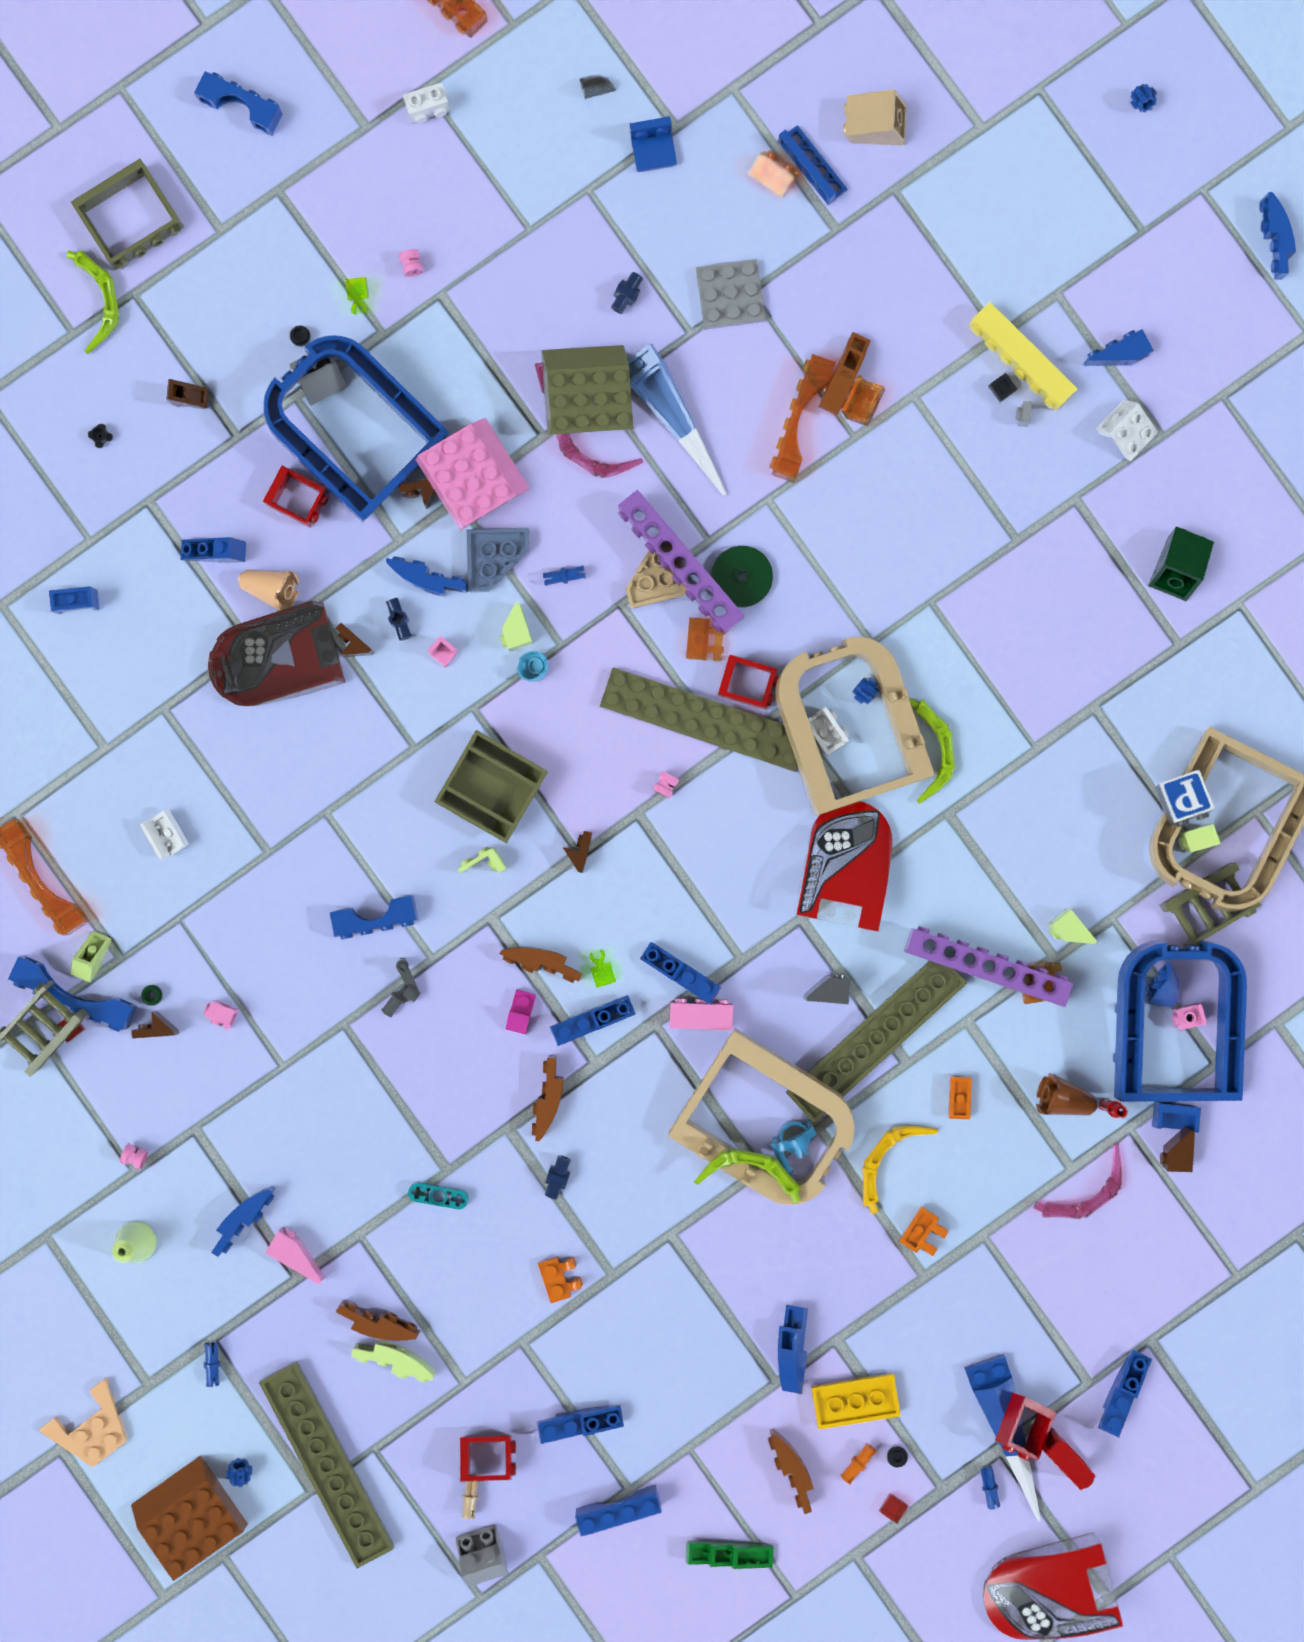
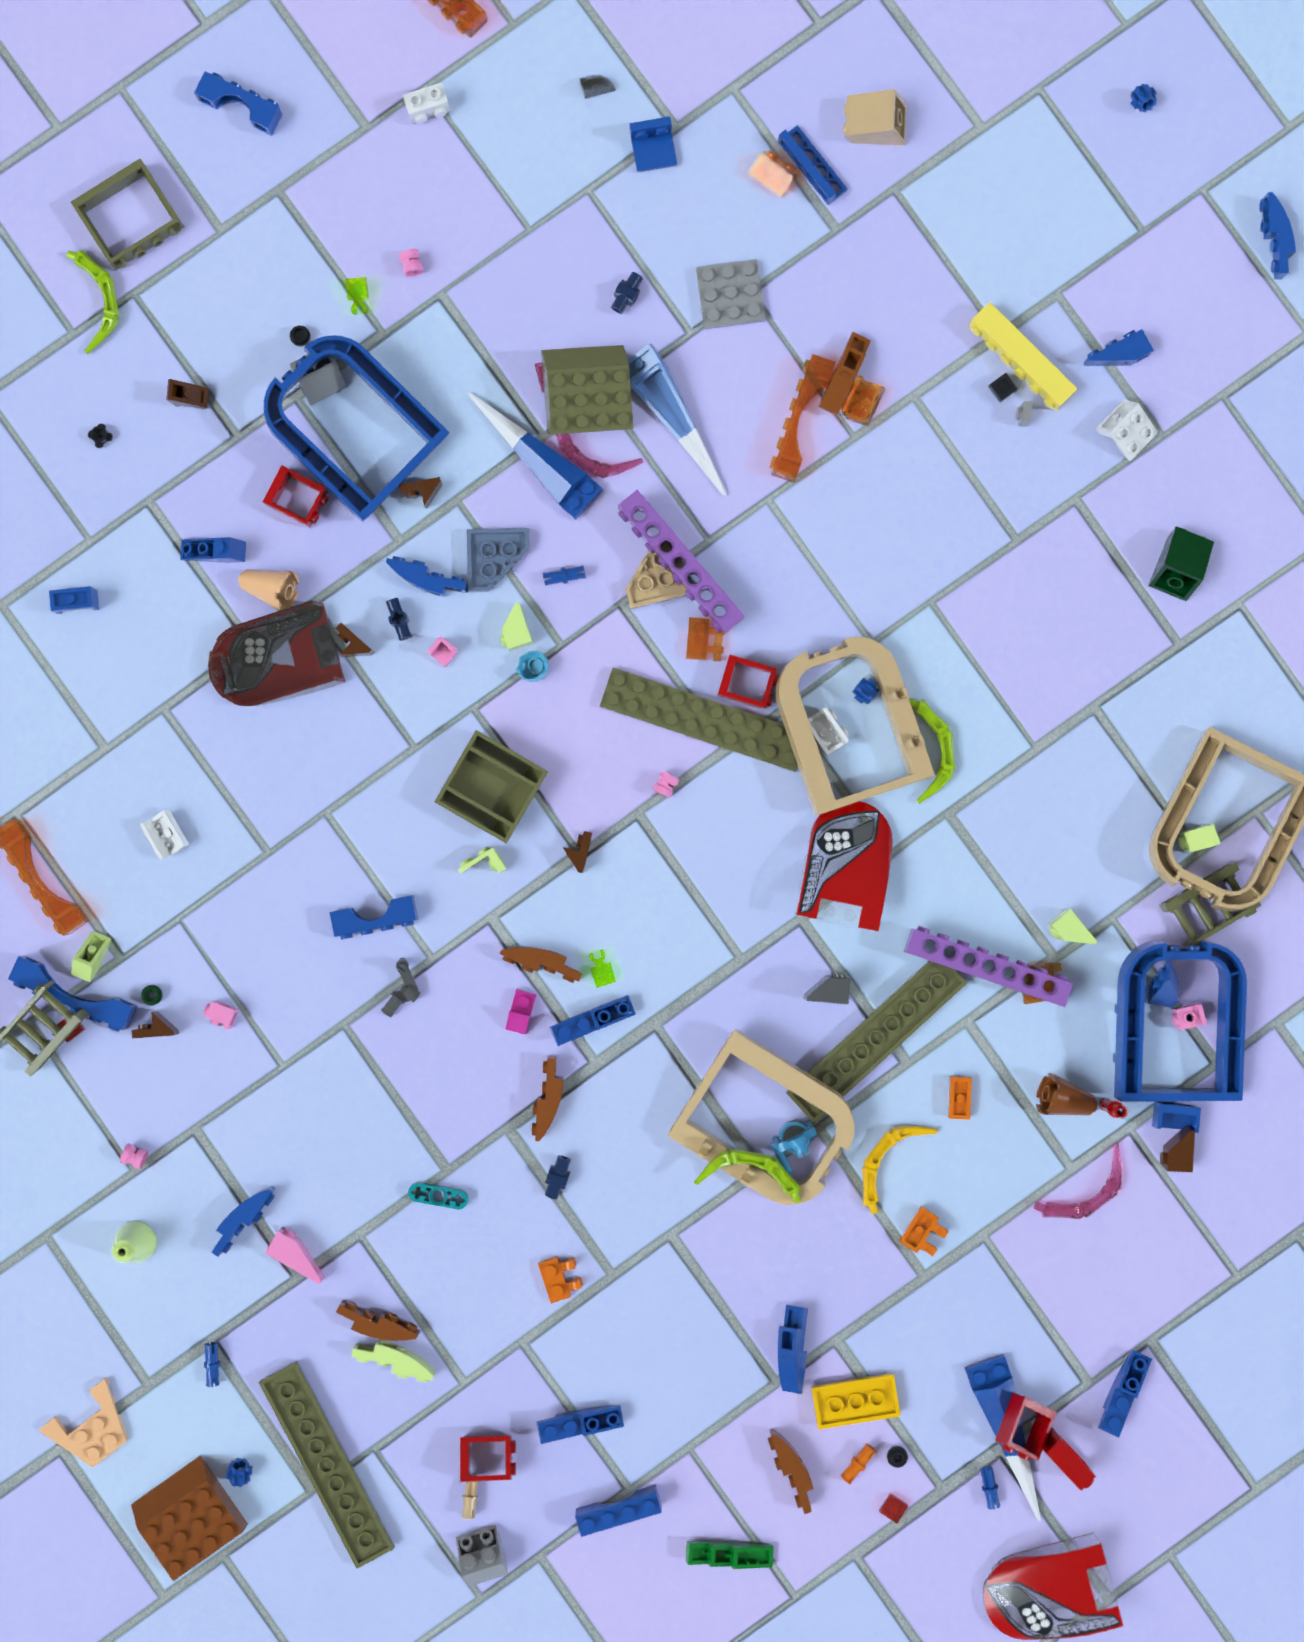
(472, 473): bright pink slope -> none
(560, 477): none -> blue plate
(680, 973): blue slope -> none
(701, 1014): bright pink brick -> none
(758, 575): dark green piece -> none
(1184, 798): piece -> none

